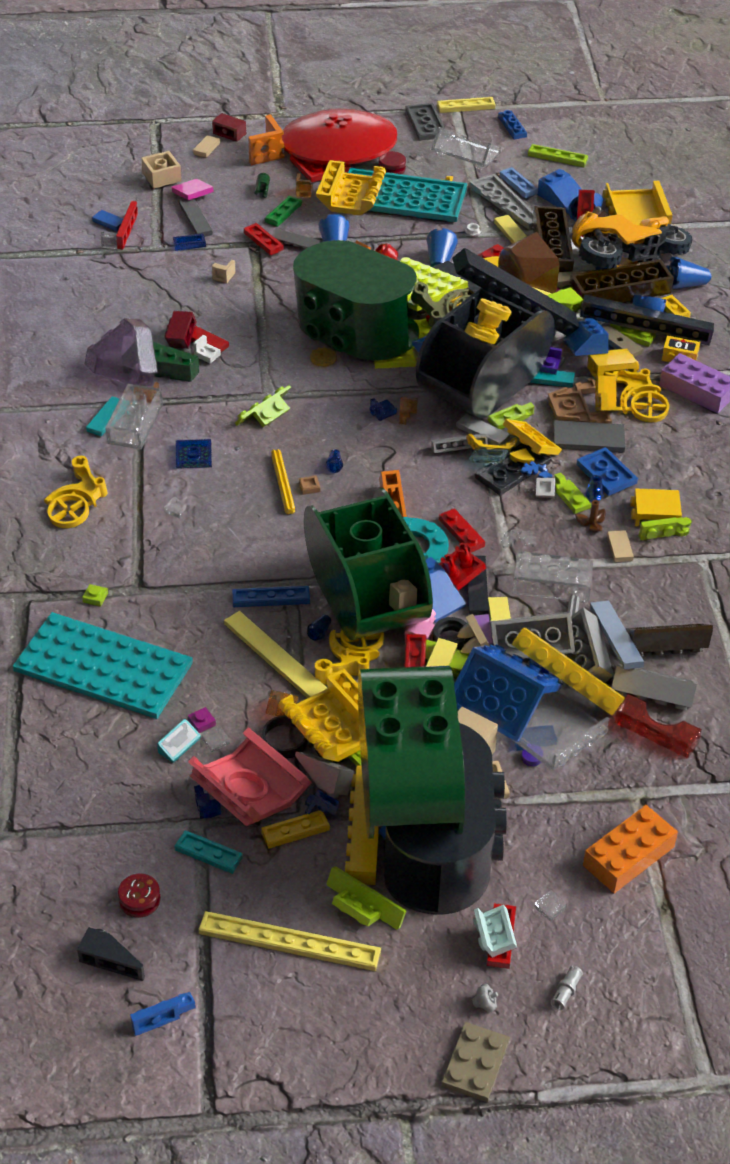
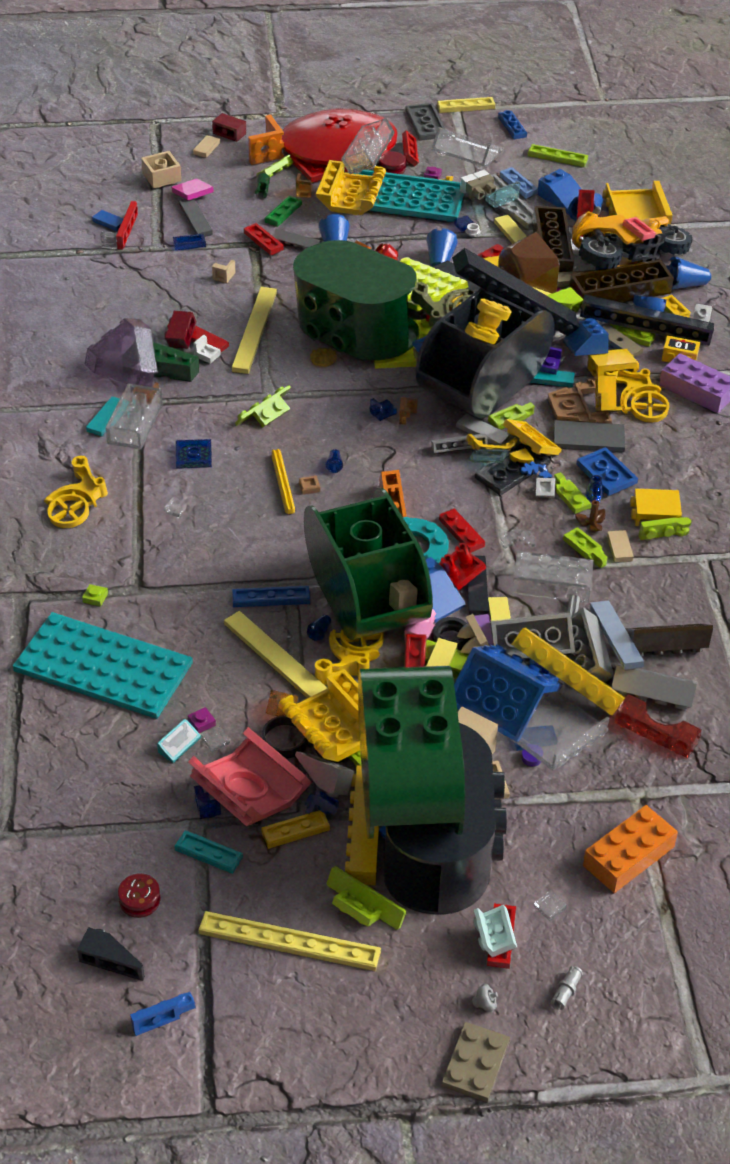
(254, 330): none -> light yellow tile
(277, 166): none -> lime hinge
(368, 146): none -> clear brick
(410, 148): none -> red plate
(433, 172): none -> magenta plate
(462, 222): none -> clear blue tile
(477, 184): none -> dark tan hips
(504, 195): none -> clear light blue panel
(586, 546): none -> lime hinge
(639, 228): none -> coral tile
(702, 312): none -> white bracket

